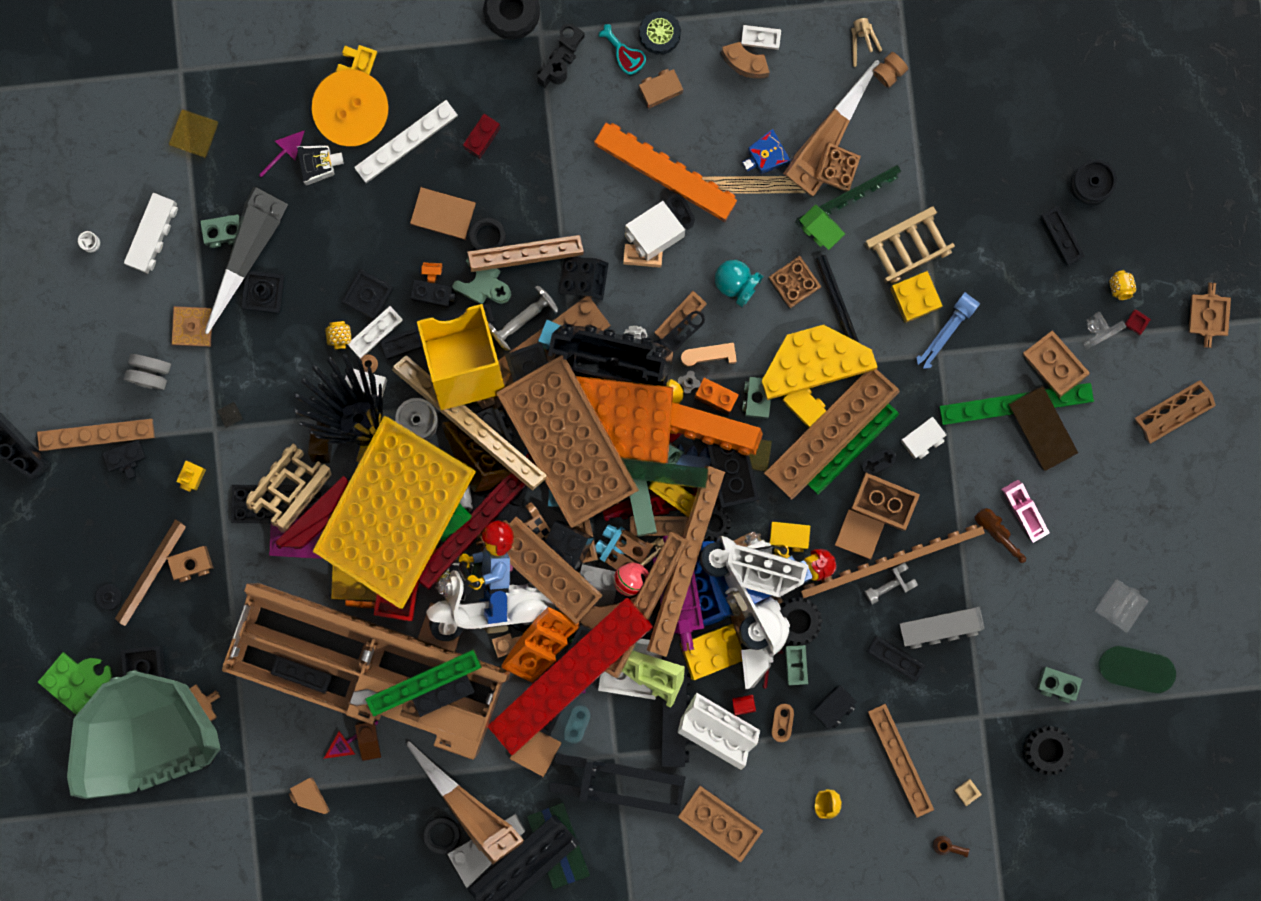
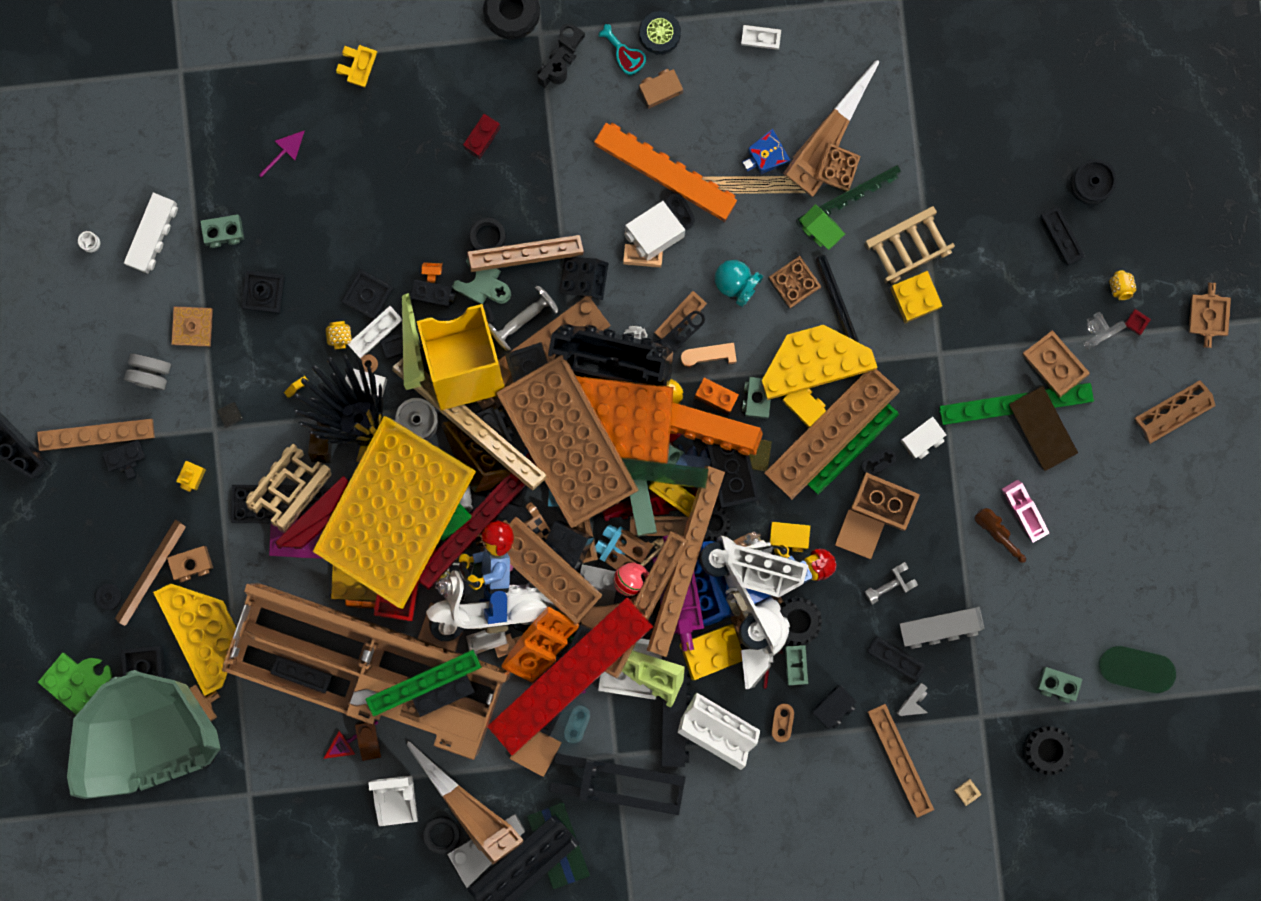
(193, 133): clear yellow tile -> none
(202, 631): none -> yellow plate
(257, 224): dark grey plate -> none
(294, 387): none -> yellow tile
(308, 796): medium nougat slope -> none
(317, 163): torso -> none
(350, 107): light orange plate -> none
(394, 800): none -> white bracket
(406, 141): white plate -> none
(412, 359): none -> yellowish green wedge
(443, 213): medium nougat tile -> none
(485, 641): none -> white tile
(546, 334): medium azure brick -> none
(694, 382): light grey plate -> none
(720, 823): medium nougat plate -> none
(743, 705): red piece -> none
(744, 62): medium nougat brick -> none
(827, 804): yellow hair -> none
(863, 29): tan plant -> none
(890, 69): medium nougat wheel -> none
(899, 557): medium nougat plate -> none
(909, 706): none -> light grey slope
(950, 847): reddish brown bar -> none
(963, 309): medium blue piece -> none
(1122, 605): clear bracket -> none

